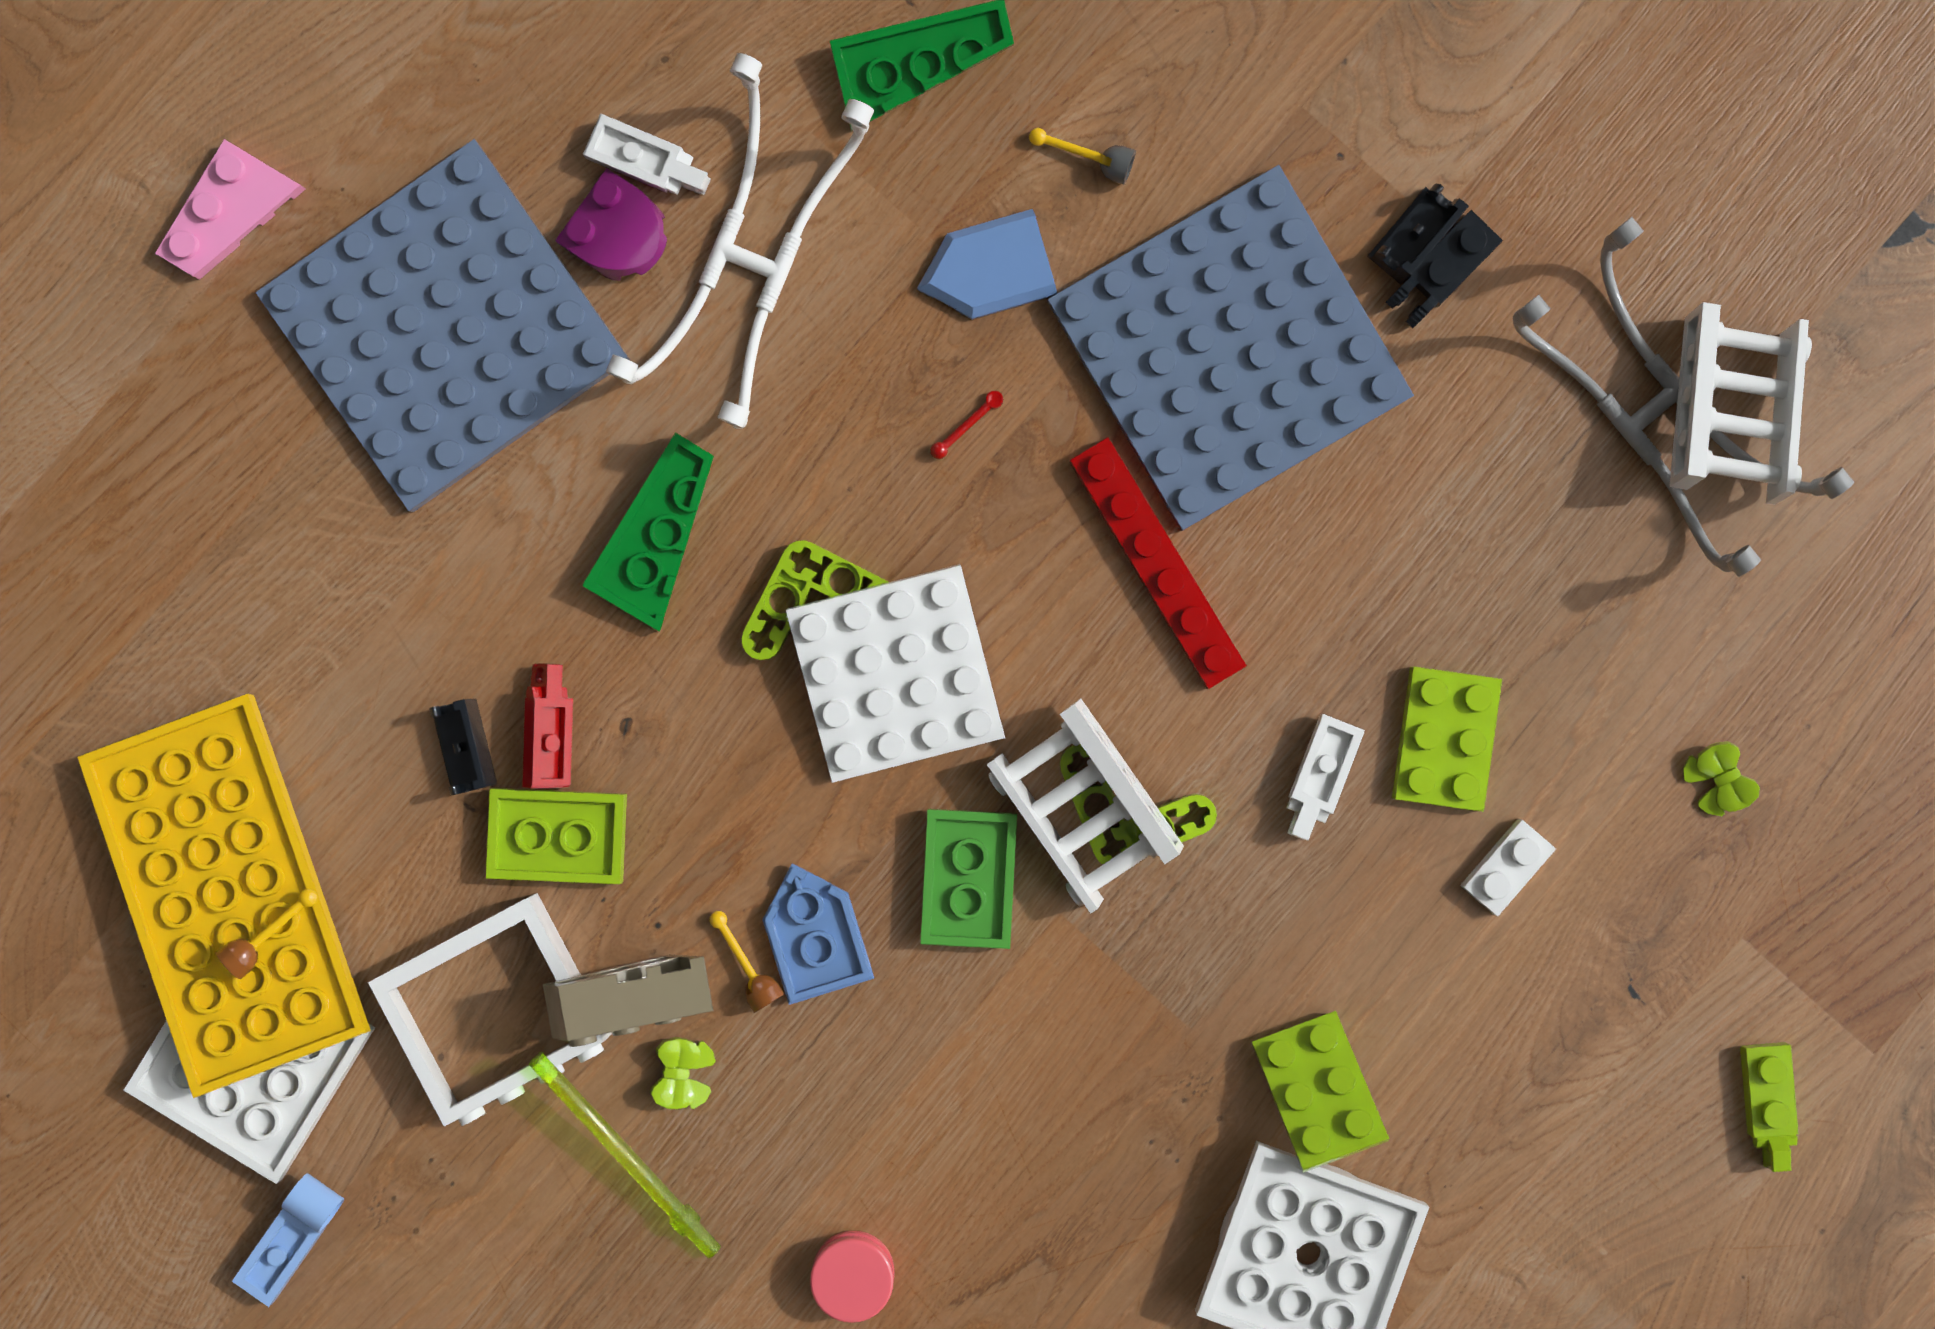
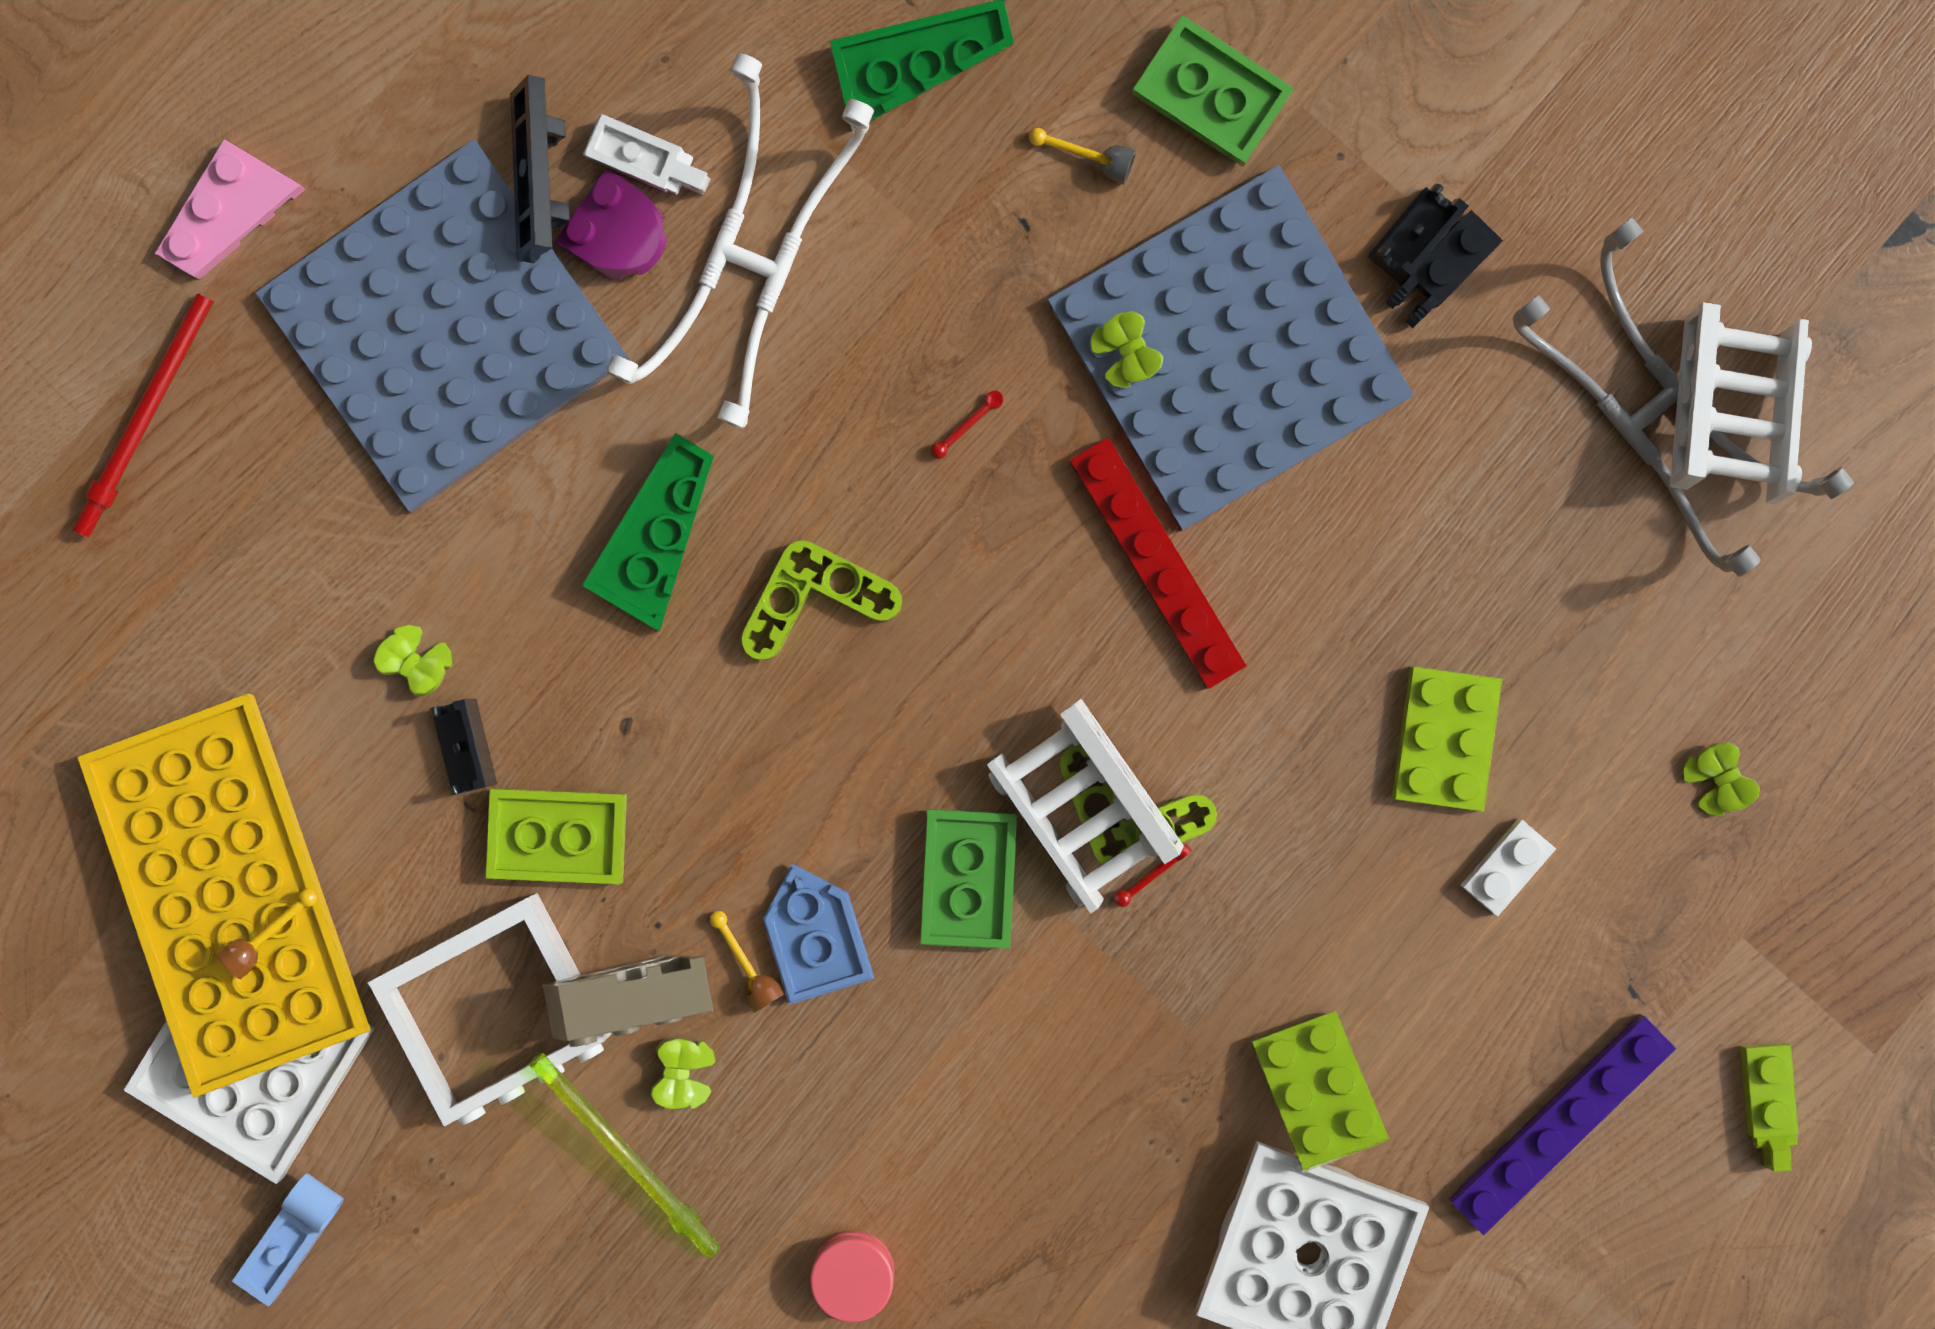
(103, 492): none -> red bar
(399, 656): none -> lime piece
(530, 141): none -> black hinge
(547, 729): hinge -> none
(895, 673): white plate -> none
(991, 267): medium blue tile -> none
(1123, 897): none -> red hinge
(1138, 360): none -> lime piece
(1212, 90): none -> bright green plate
(1322, 774): white hinge -> none
(1562, 1123): none -> dark purple plate

